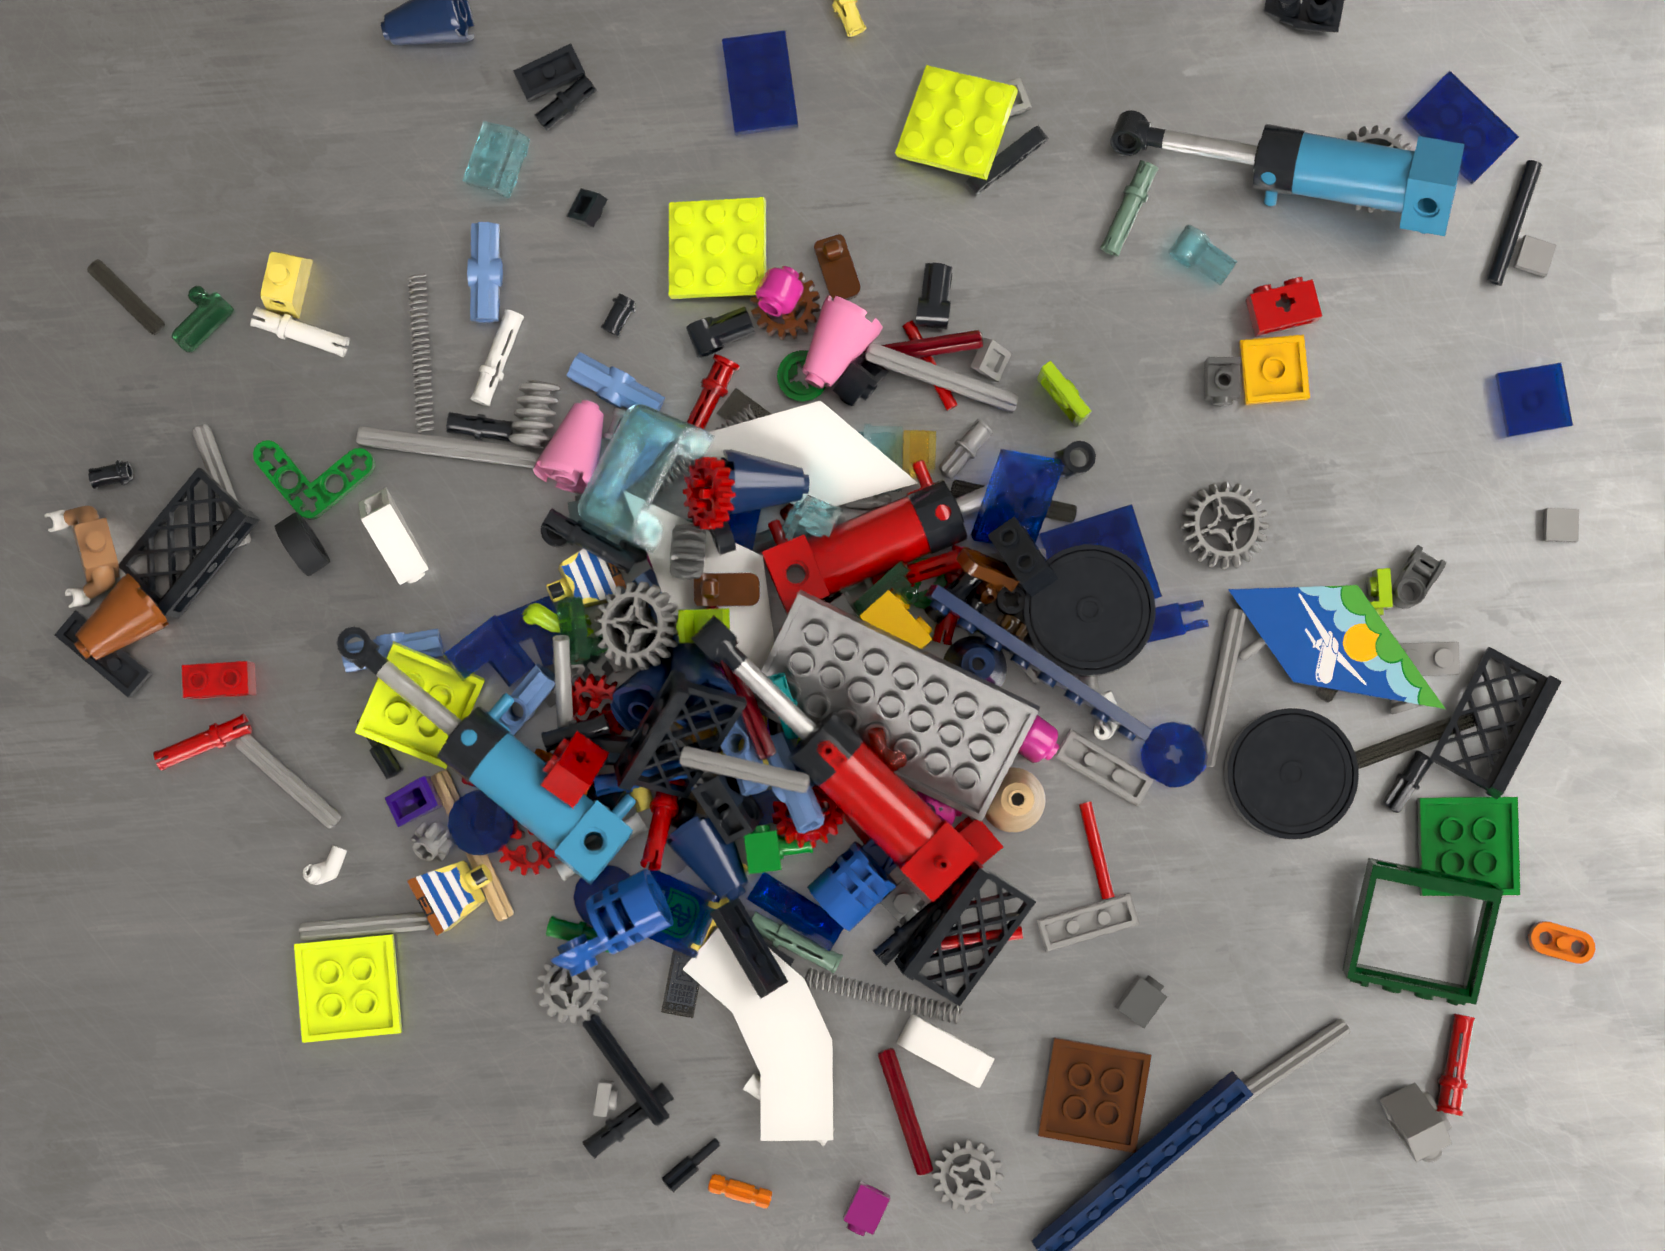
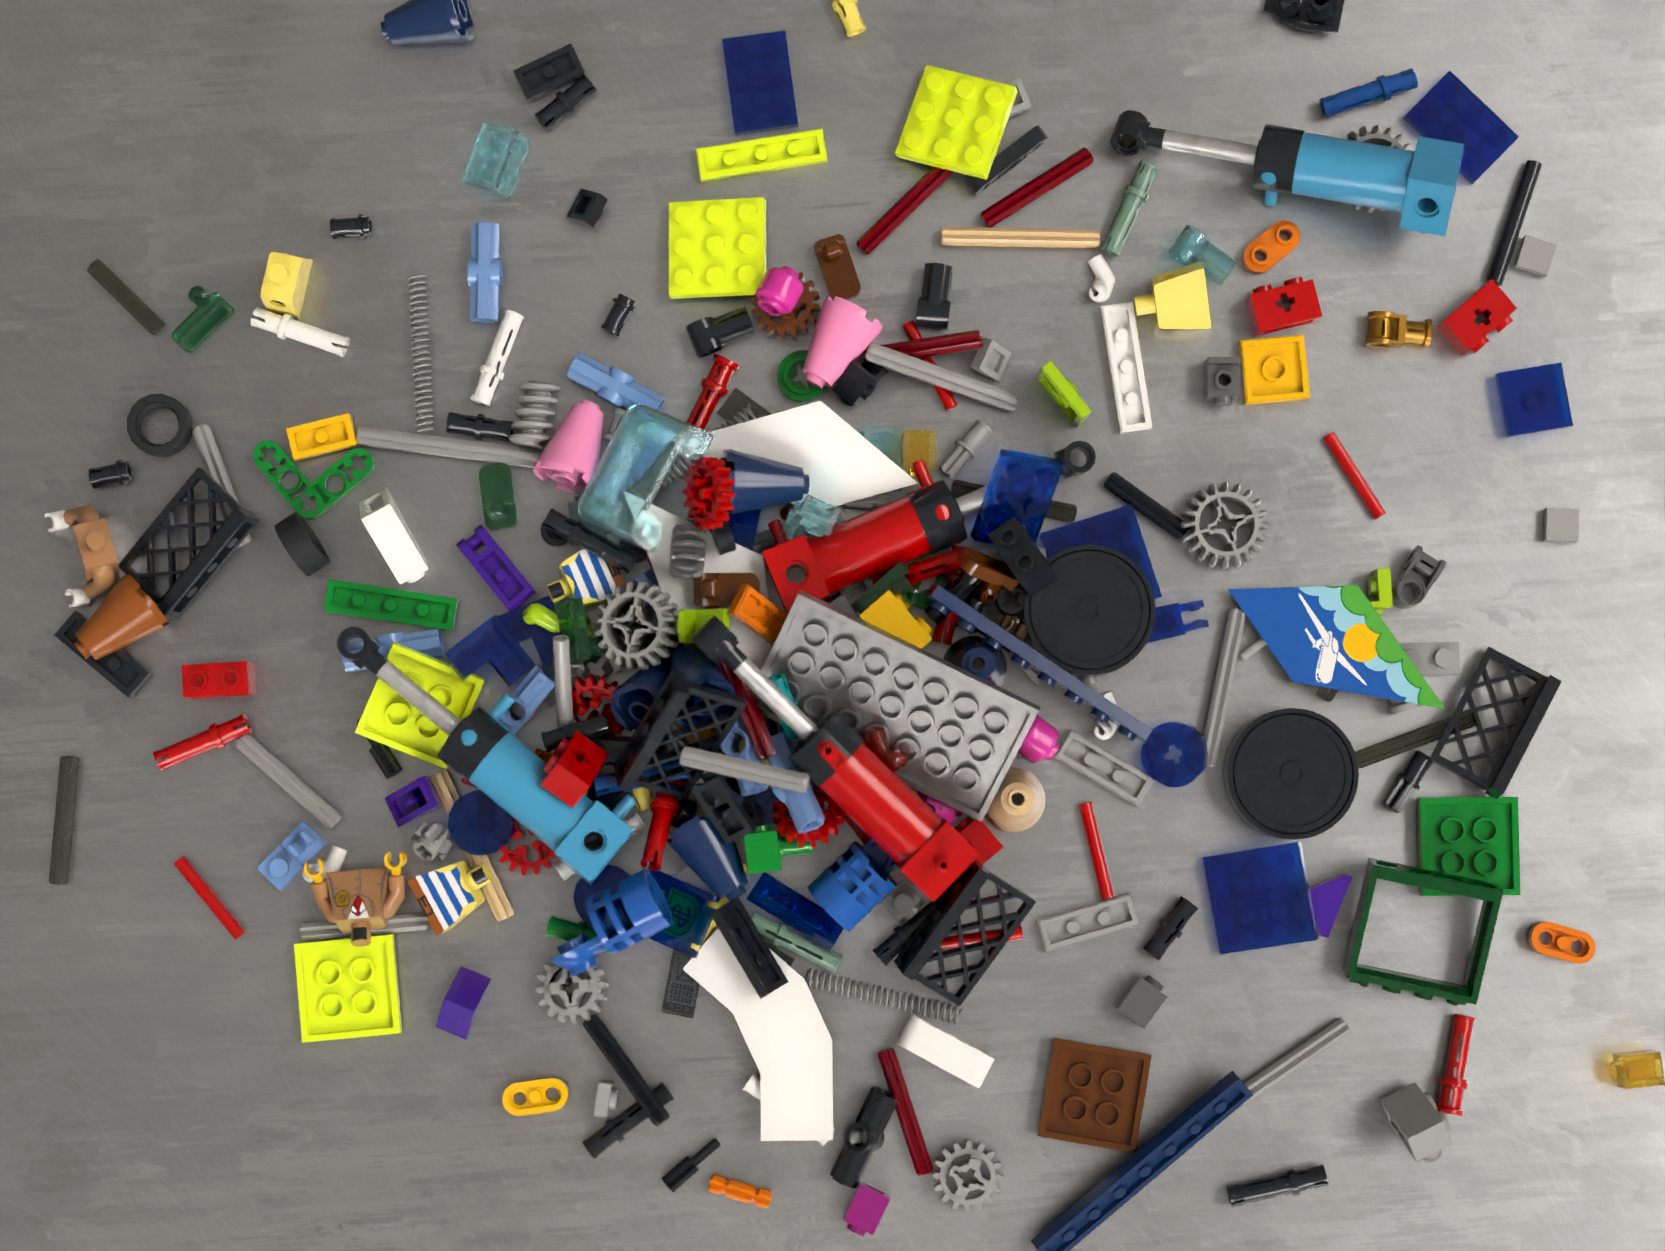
(64, 820): none -> clear smoke axle
(147, 403): none -> black tyre
(209, 897): none -> red piece
(291, 855): none -> medium blue plate
(322, 437): none -> yellow plate
(351, 227): none -> black pin
(359, 898): none -> medium nougat torso
(391, 605): none -> green plate
(462, 1002): none -> dark purple slope
(496, 569): none -> dark purple plate
(498, 497): none -> clear green piece
(536, 1096): none -> yellow plate
(757, 613): none -> orange plate
(761, 155): none -> neon yellow tile
(854, 1154): none -> black piece
(902, 209): none -> dark red axle
(1020, 237): none -> tan axle
(1037, 187): none -> dark red axle
(1104, 280): none -> white arm
(1126, 367): none -> white tile
(1145, 505): none -> black axle
(1170, 928): none -> black pin
(1177, 299): none -> light yellow torso
(1260, 898): none -> clear blue plate
(1272, 246): none -> orange plate
(1289, 1183): none -> black pin
(1327, 900): none -> dark purple slope
(1354, 475): none -> red piece
(1381, 89): none -> blue pin
(1394, 330): none -> pearl gold connector
(1460, 325): none -> red brick
(1637, 1069): none -> clear yellow brick

